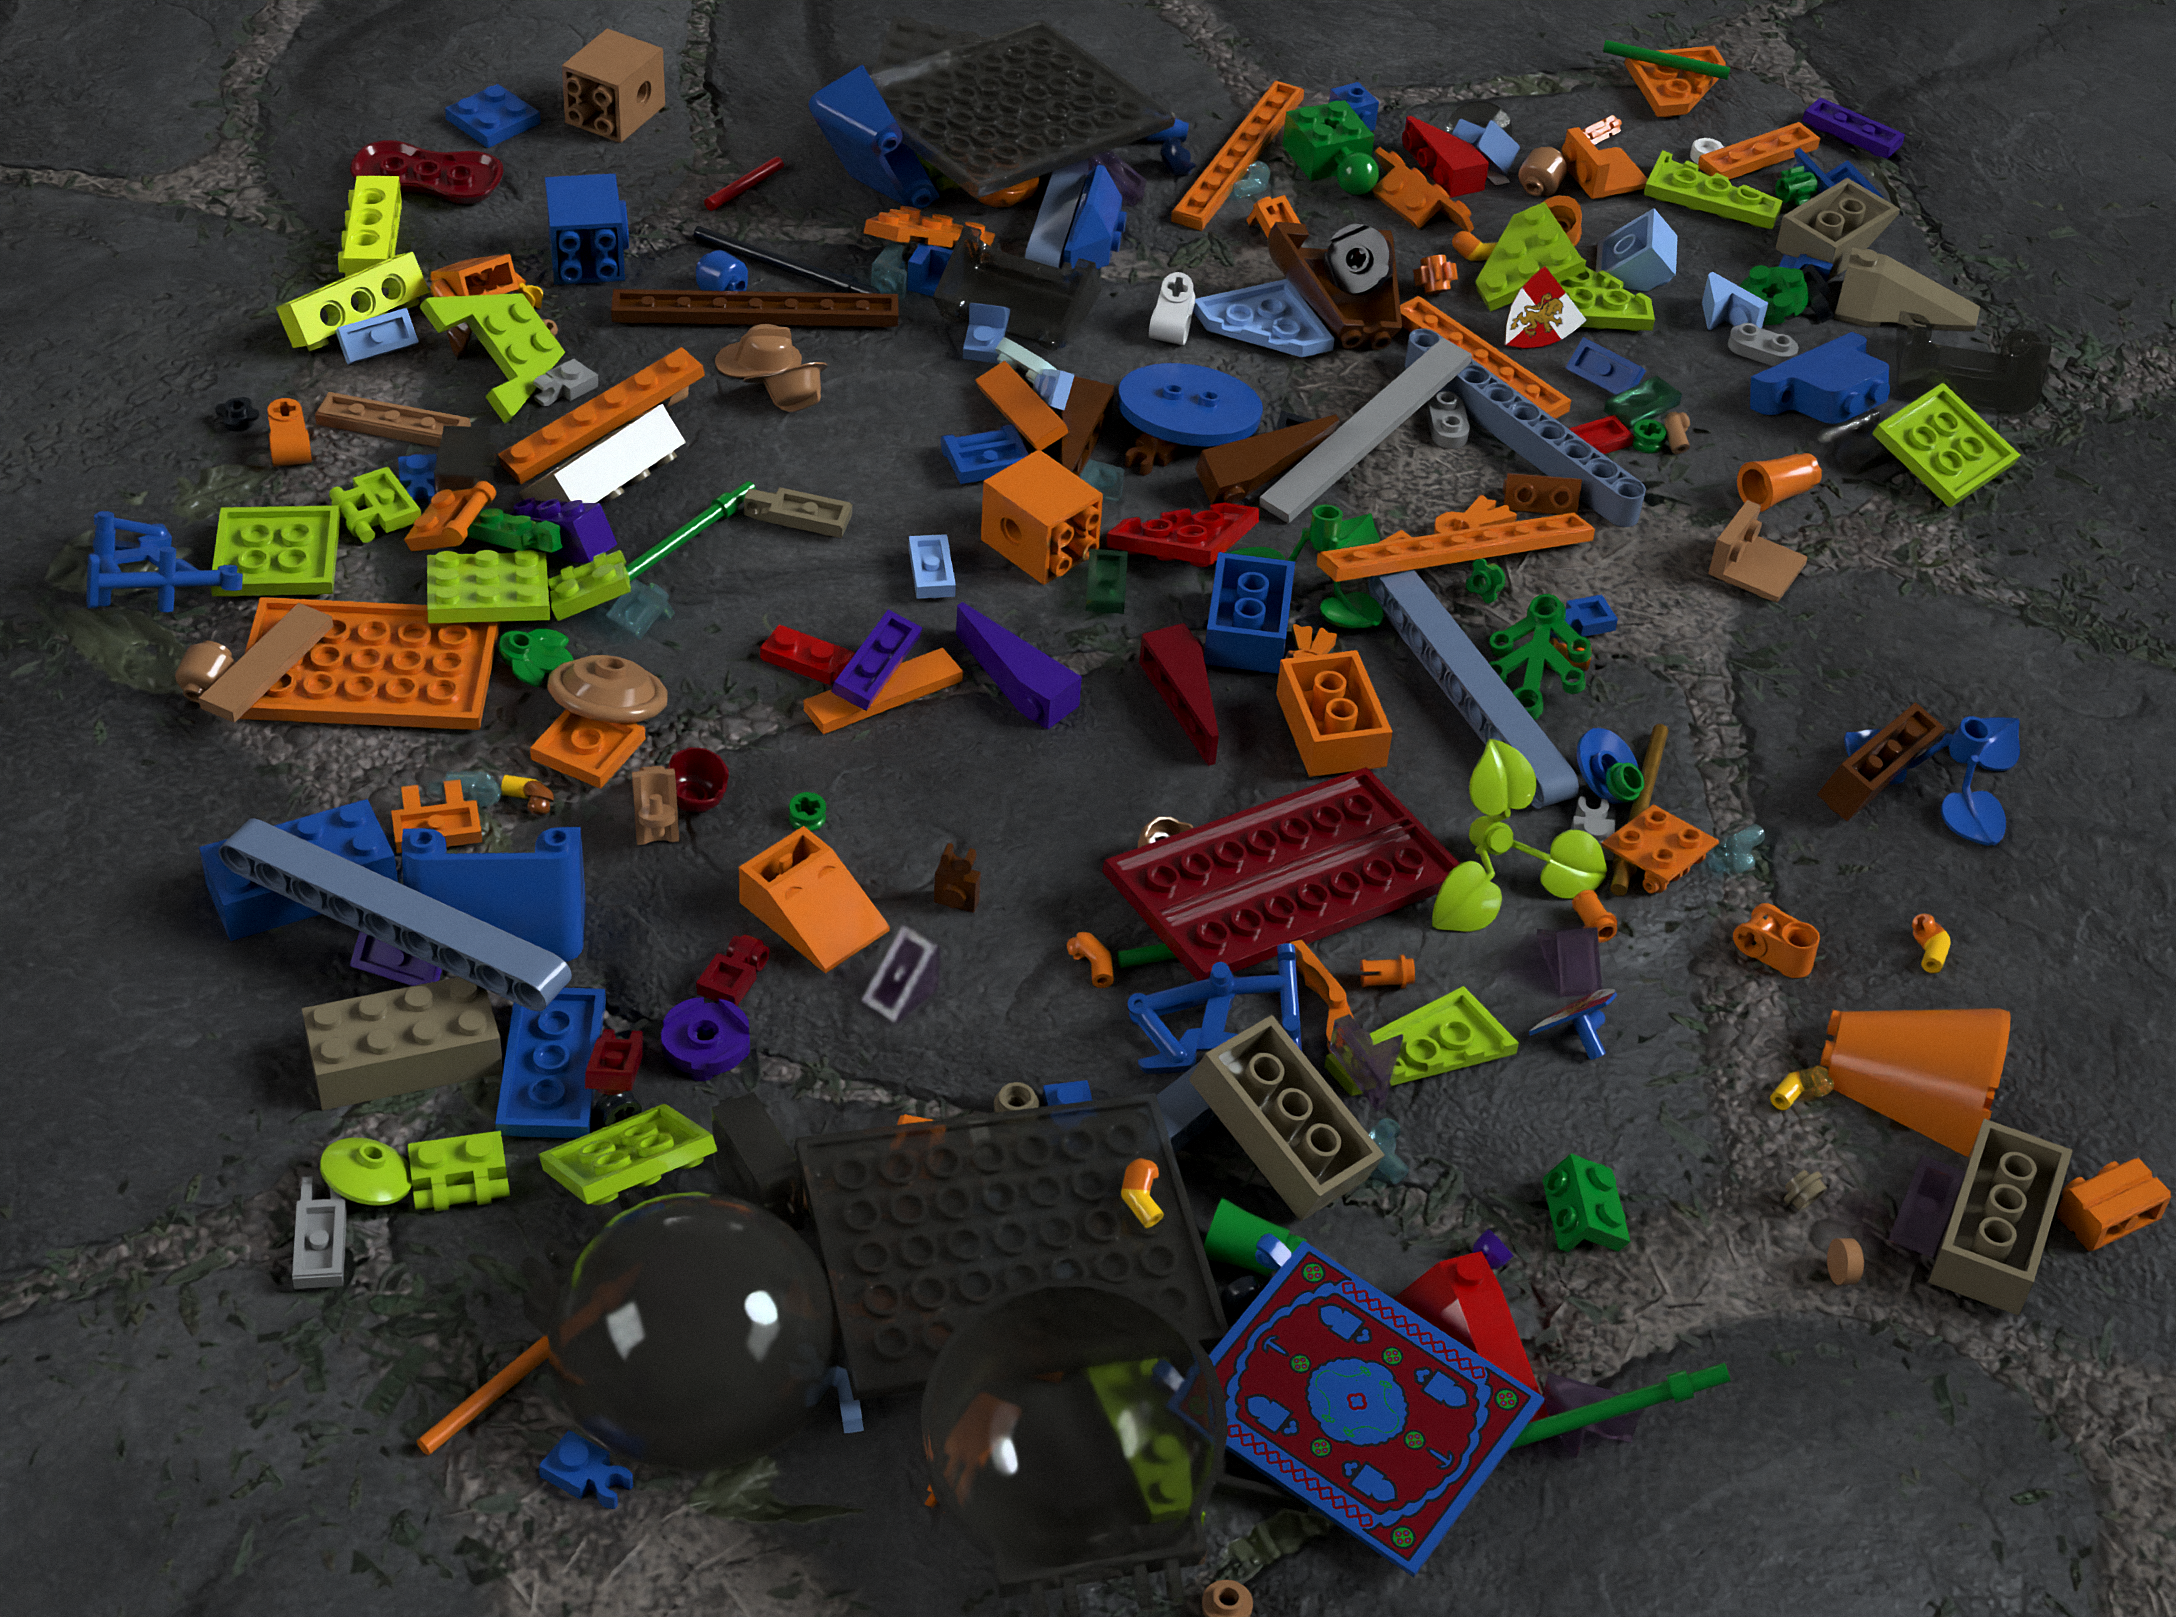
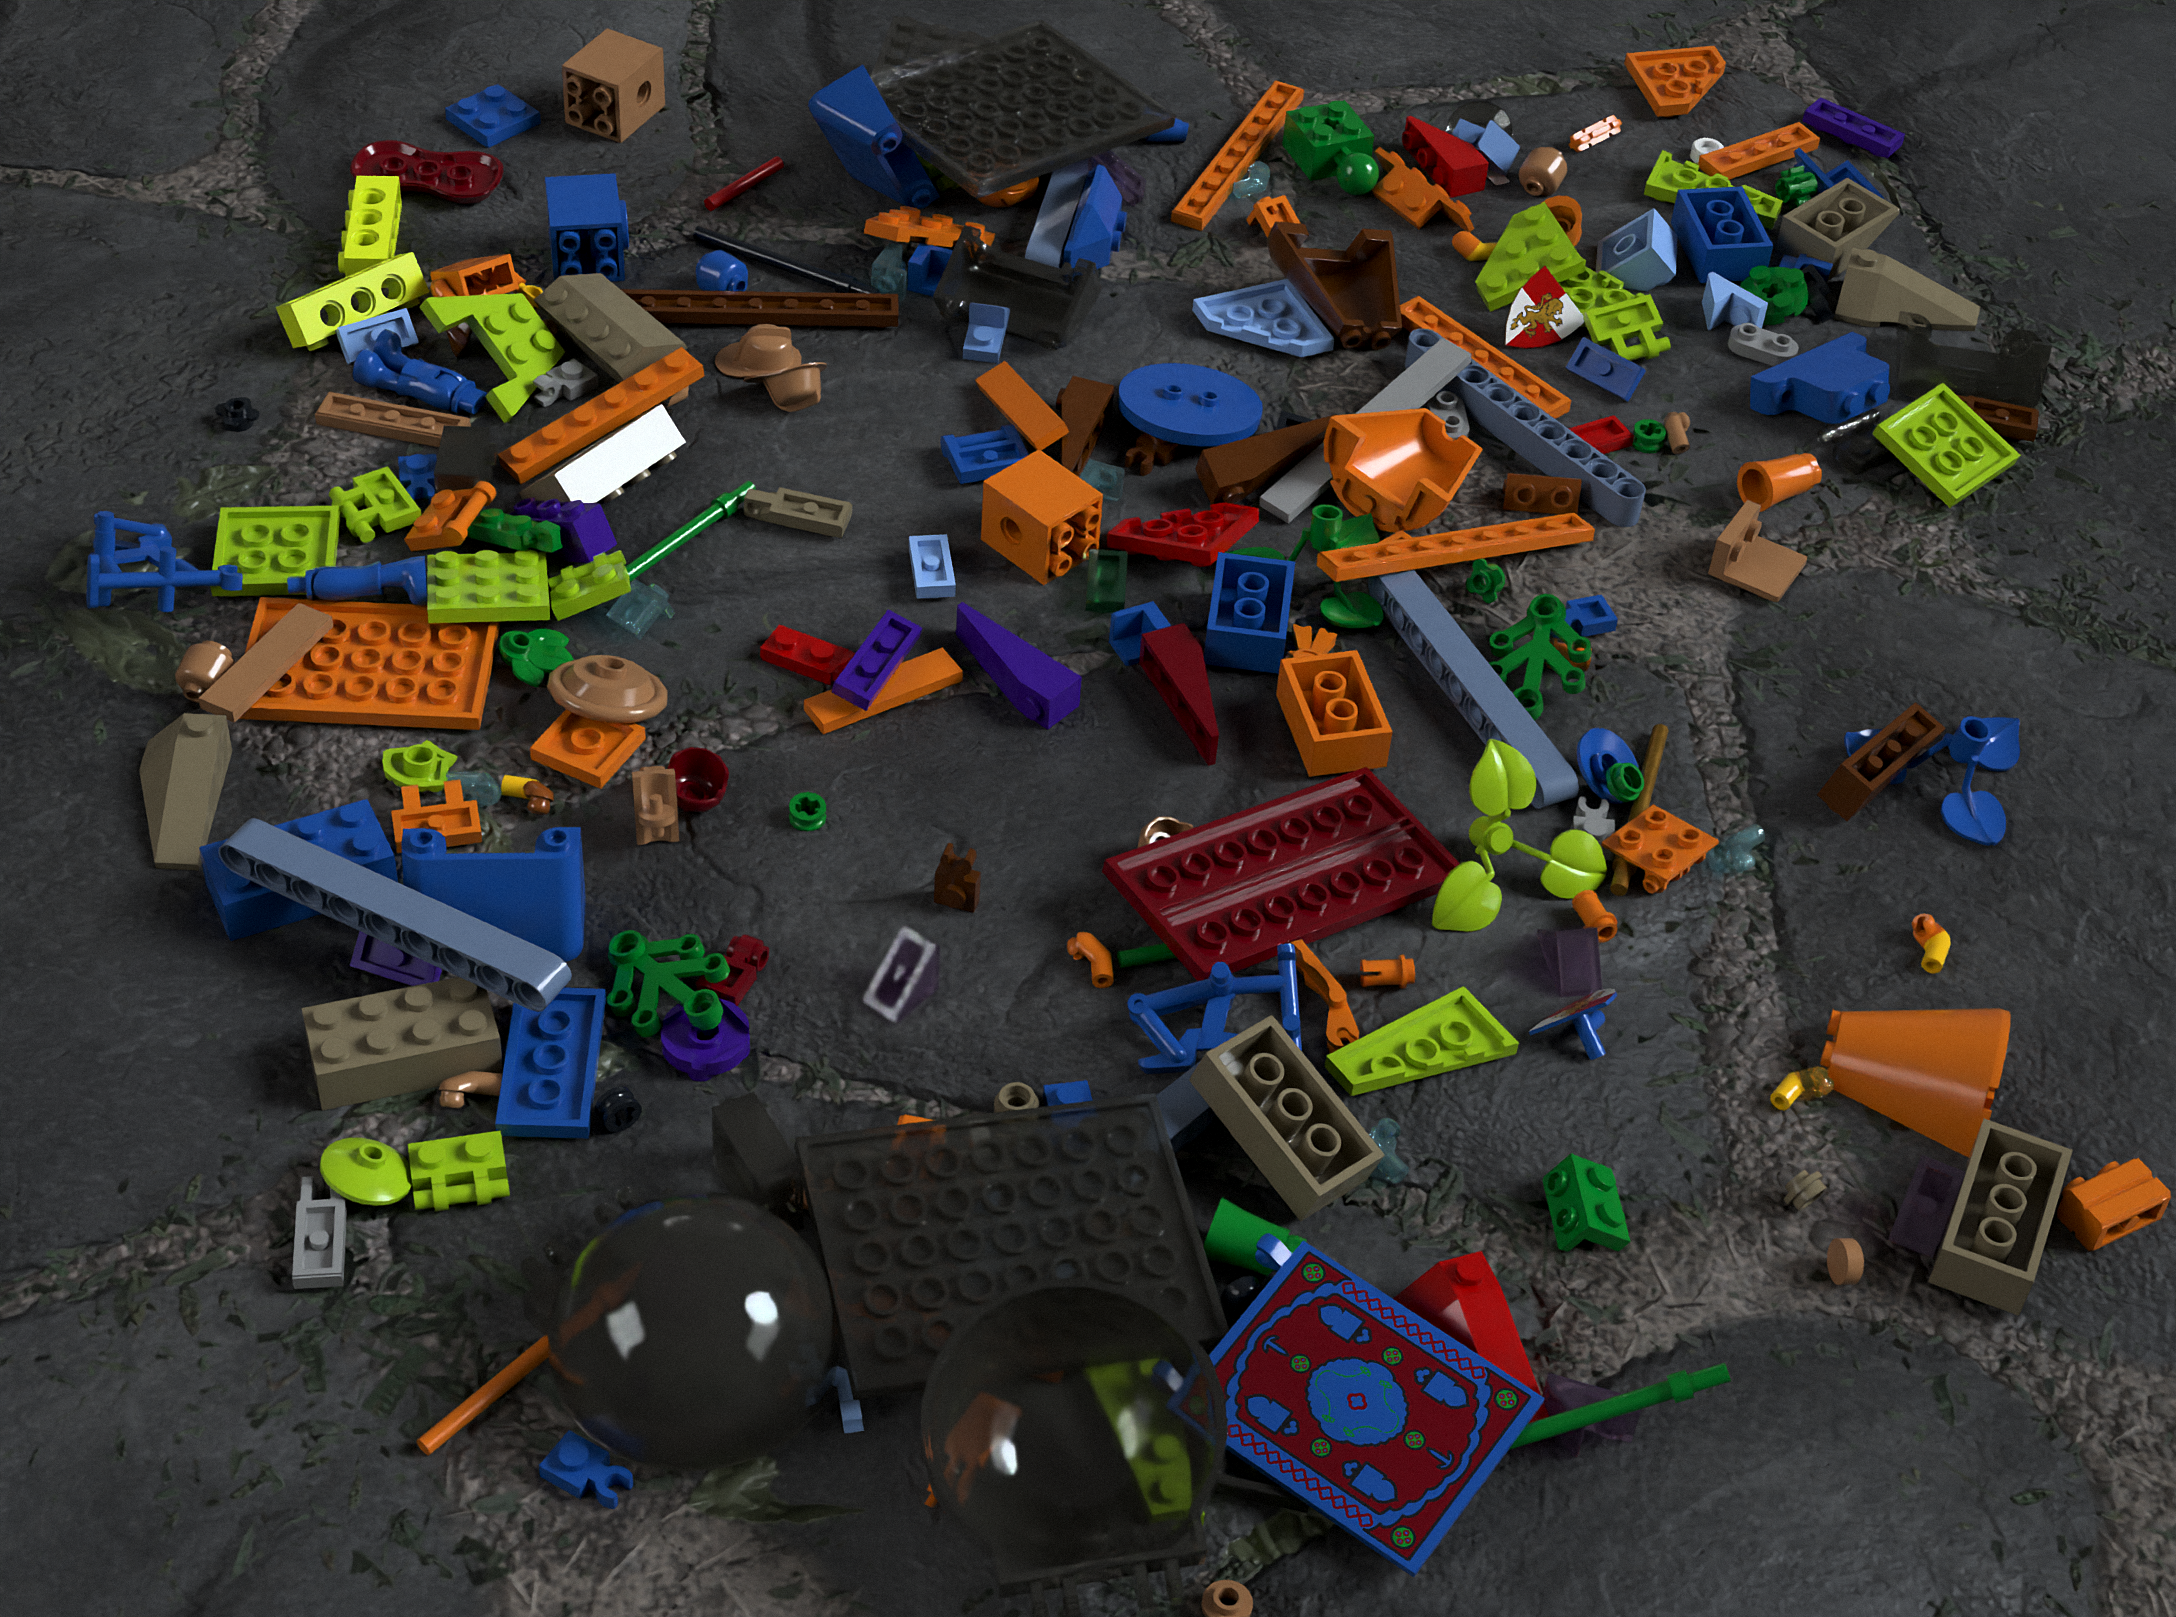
(182, 786): none -> dark tan wedge
(288, 433): orange piece -> none
(350, 582): none -> blue piece
(418, 765): none -> lime animal
(430, 383): none -> blue piece
(470, 1082): none -> medium nougat arm
(606, 324): none -> dark tan slope
(614, 1063): dark red hinge -> none
(628, 1154): lime plate -> none
(633, 952): none -> green plant
(810, 899): orange slope -> none
(1022, 359): light aqua plate -> none
(1054, 387): light blue plate -> none
(1128, 627): none -> blue panel
(1136, 1191): arm -> none
(1173, 314): white piece -> none
(1176, 157): dark blue plate -> none
(1342, 250): plate -> none
(1360, 101): blue brick -> none
(1367, 1064): slope -> none
(1396, 465): none -> orange cone
(1435, 274): orange gear -> none
(1479, 514): orange piece -> none
(1493, 1247): dark purple hinge -> none
(1600, 171): orange bracket -> none
(1628, 320): none -> lime plate
(1643, 401): clear green plate -> none
(1666, 59): green bar -> none
(1720, 232): none -> blue brick
(1780, 940): orange piece -> none
(2005, 418): none -> reddish brown hinge

